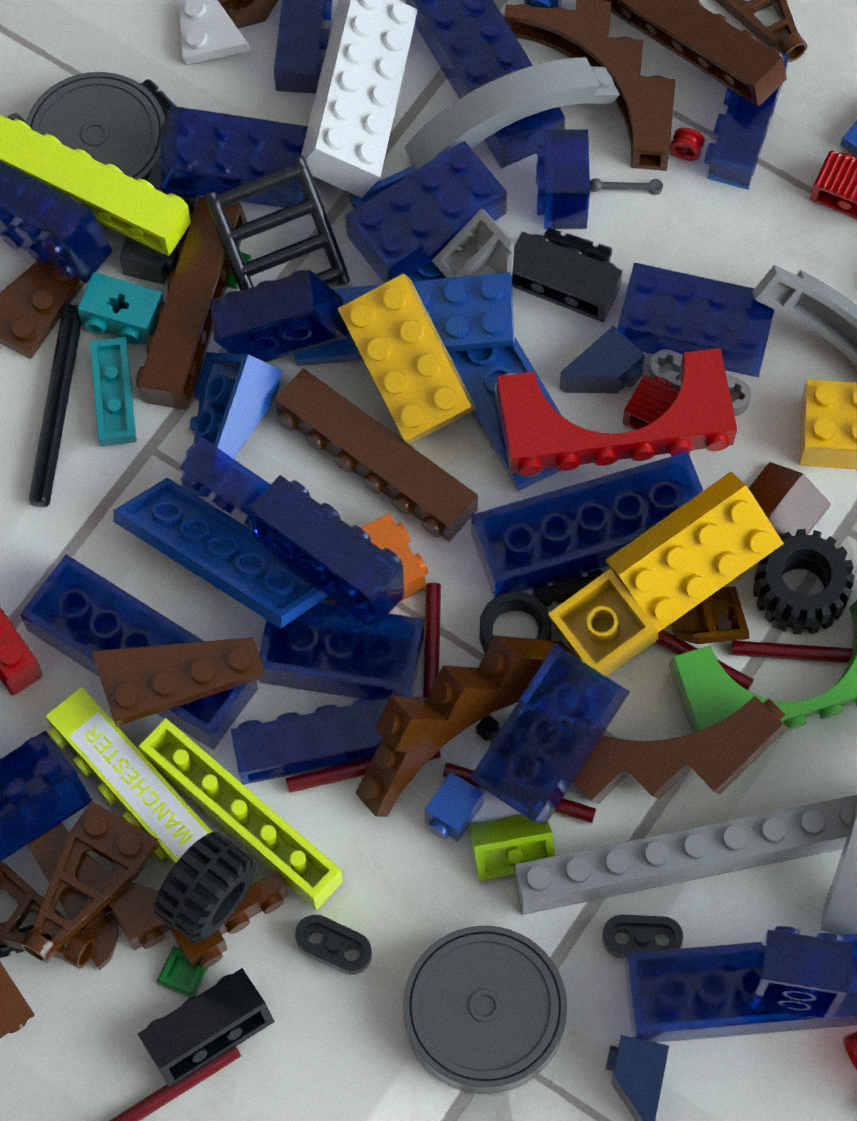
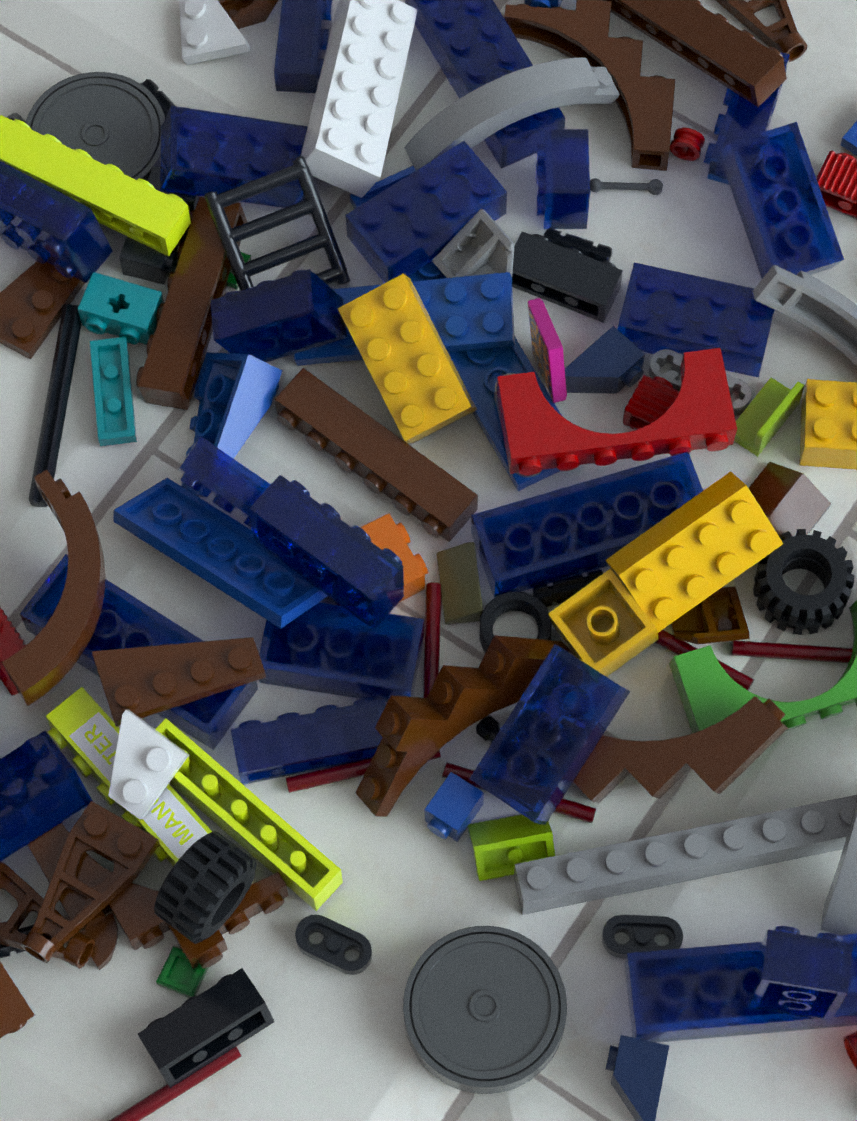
(70, 628): none -> reddish brown arch
(142, 765): none -> white wing
(460, 584): none -> olive slope
(547, 350): none -> dark pink tile
(766, 415): none -> lime panel
(781, 202): none -> clear blue brick

